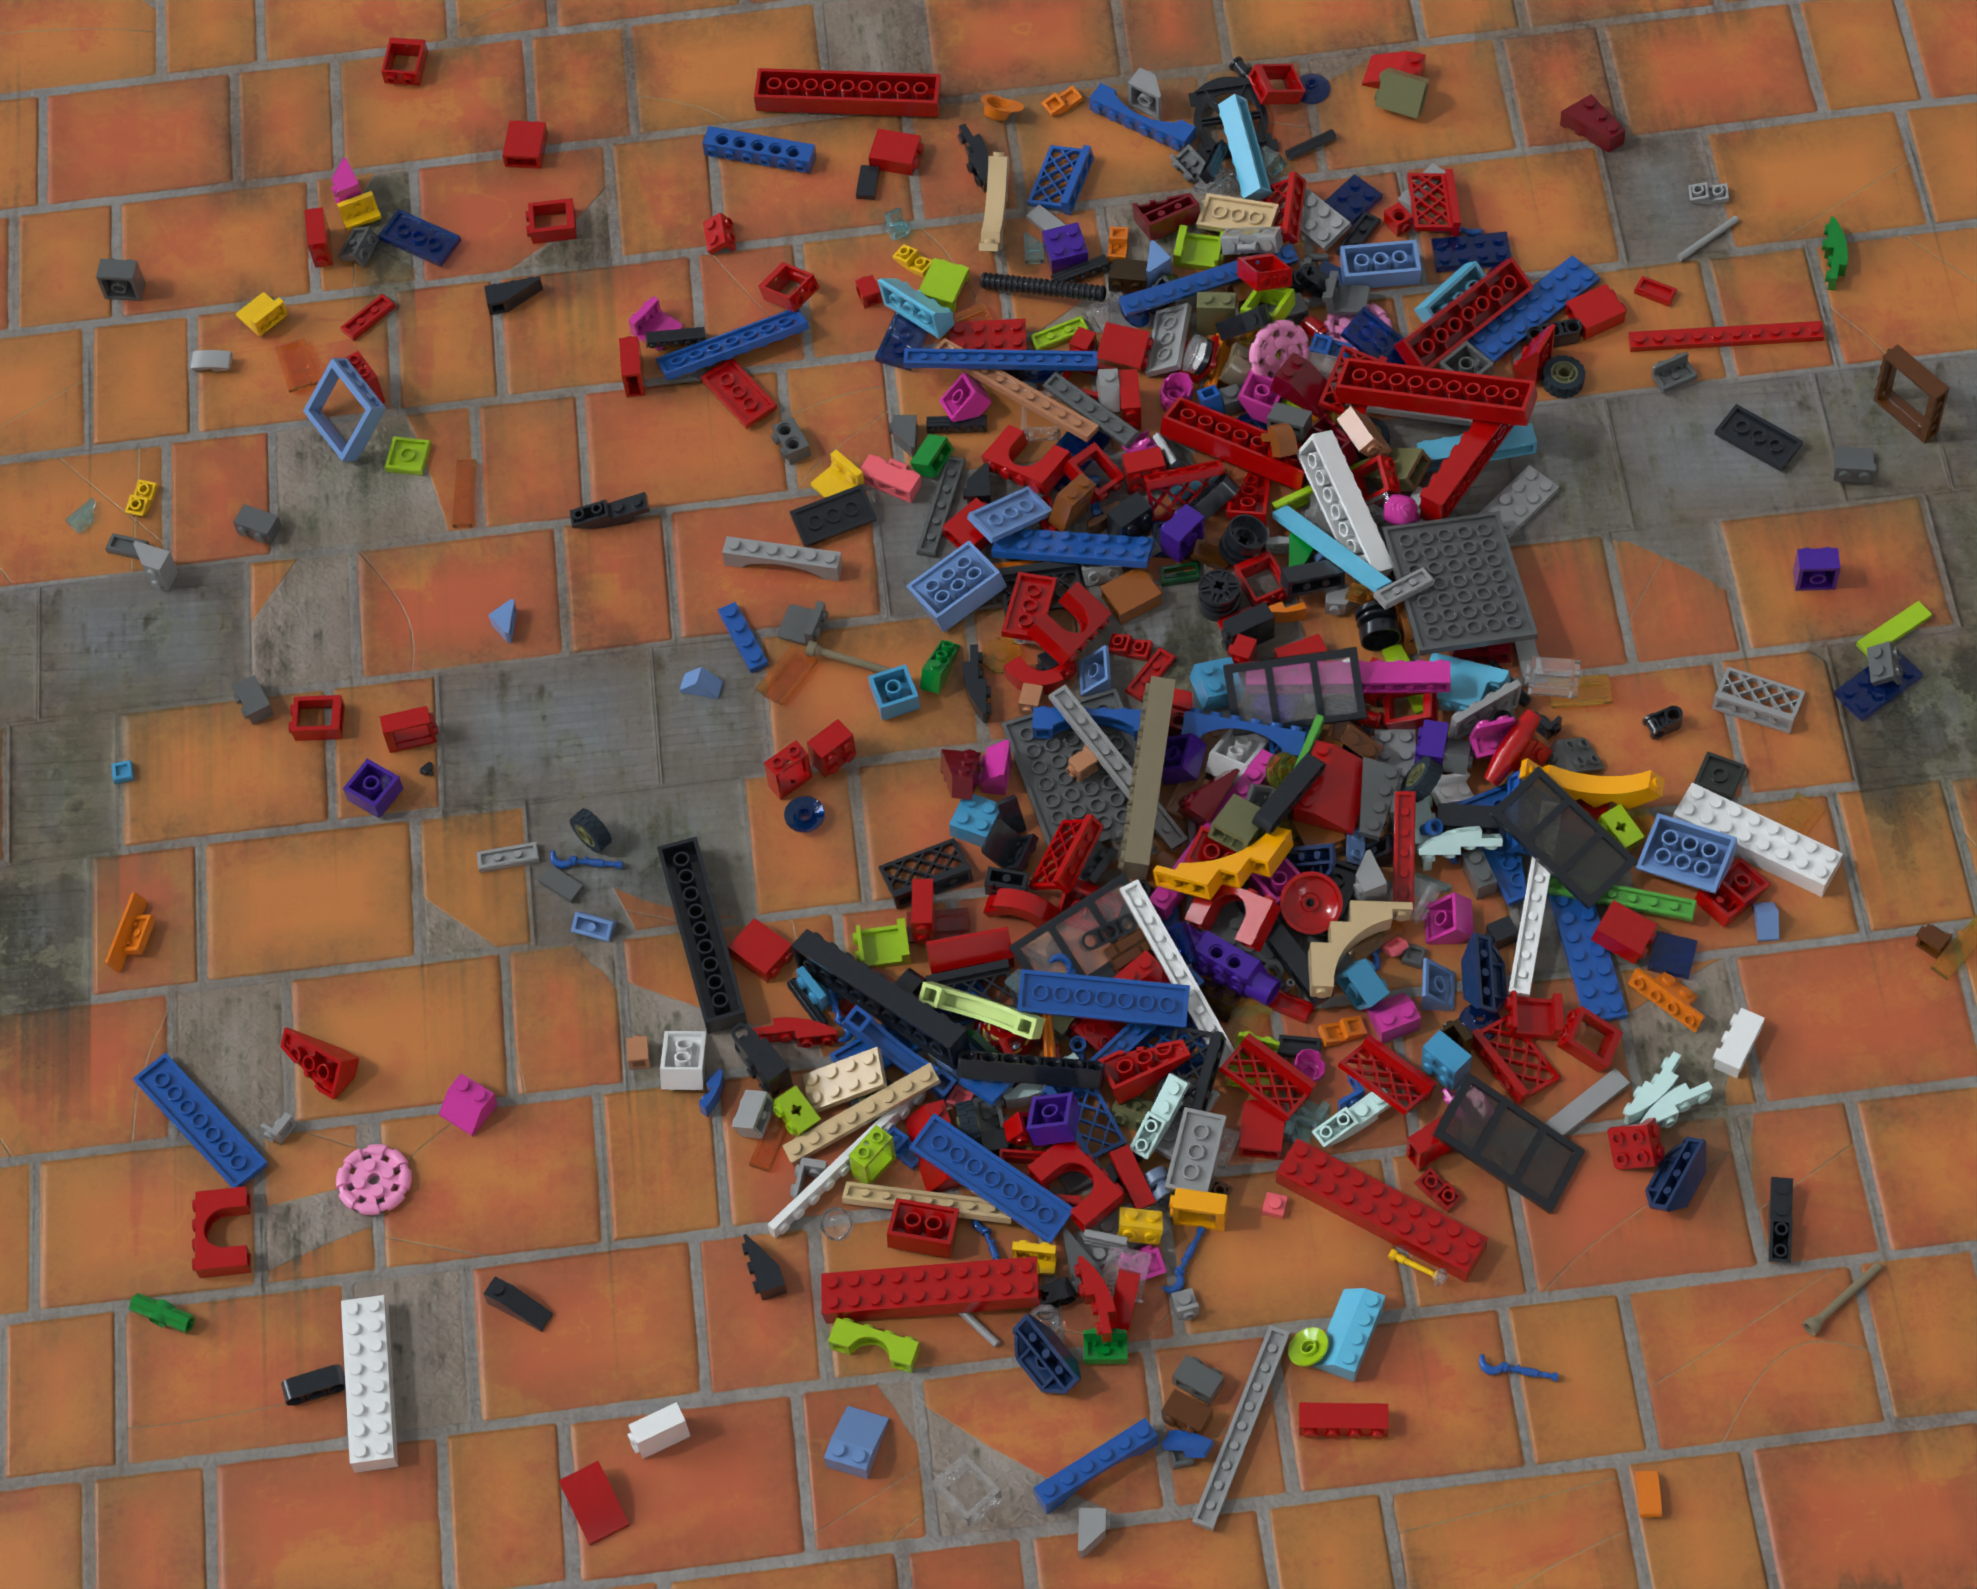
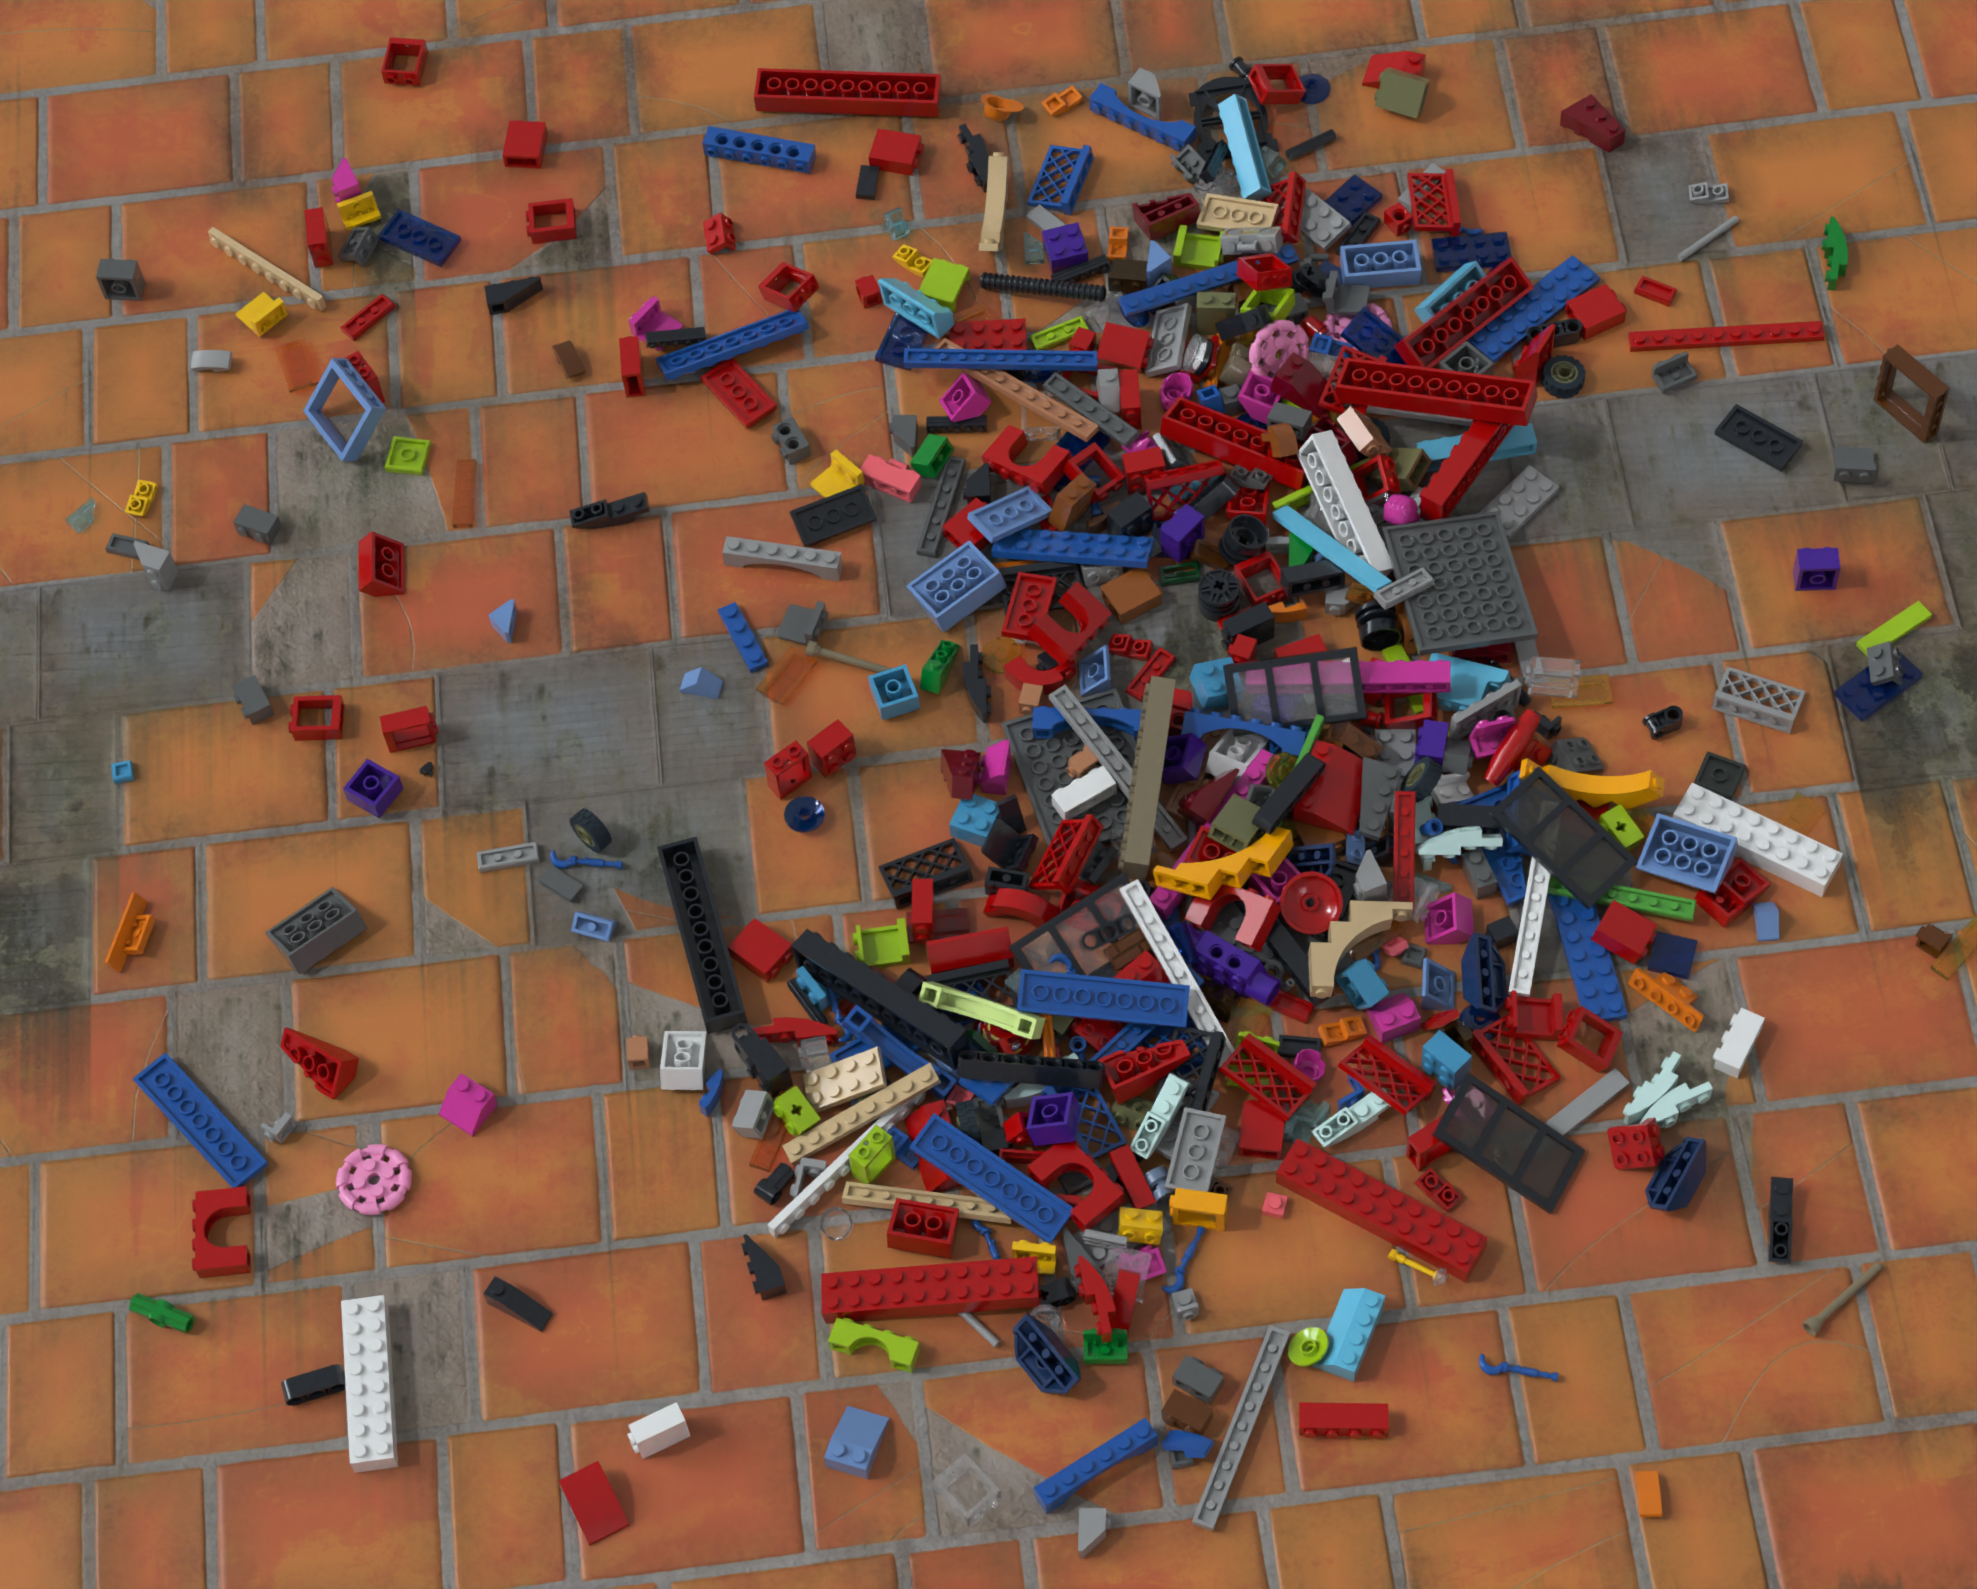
(270, 271): none -> tan plate
(316, 930): none -> dark grey slope
(381, 566): none -> red slope
(569, 359): none -> reddish brown slope
(771, 1188): none -> black piece
(814, 1053): none -> clear brick
(1084, 793): none -> white brick
(1255, 480): none -> dark grey slope
(1440, 1019): none -> red tile

